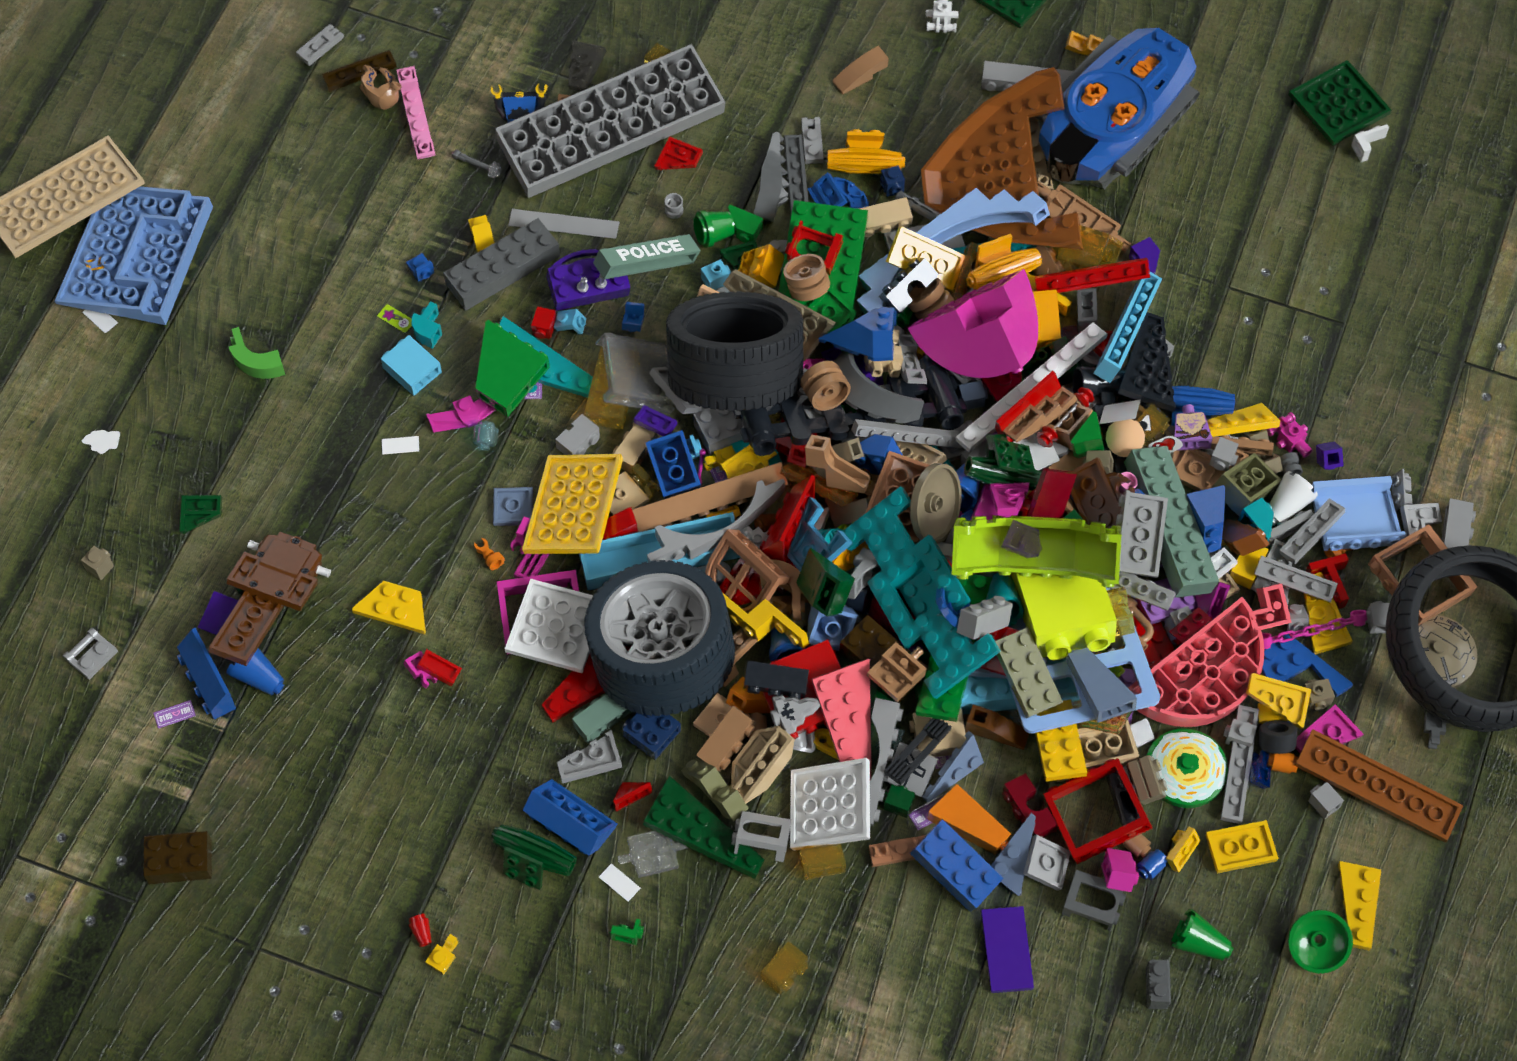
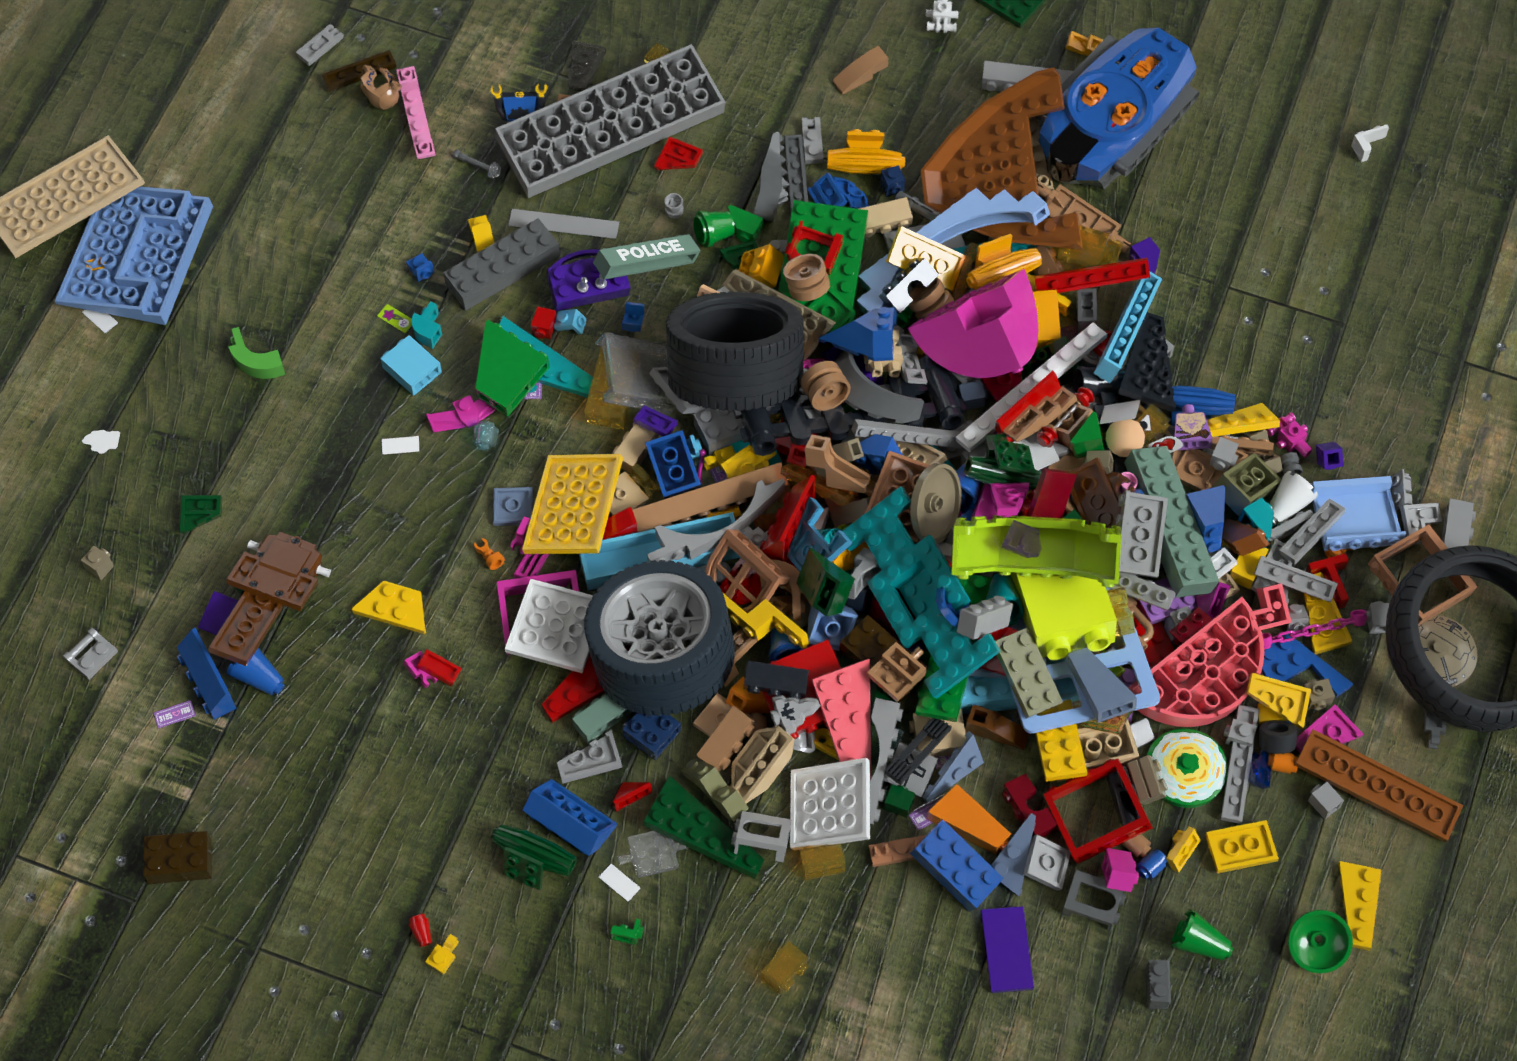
(579, 437): light grey brick -> none
(715, 274): medium azure brick -> none
(1340, 102): dark green plate -> none

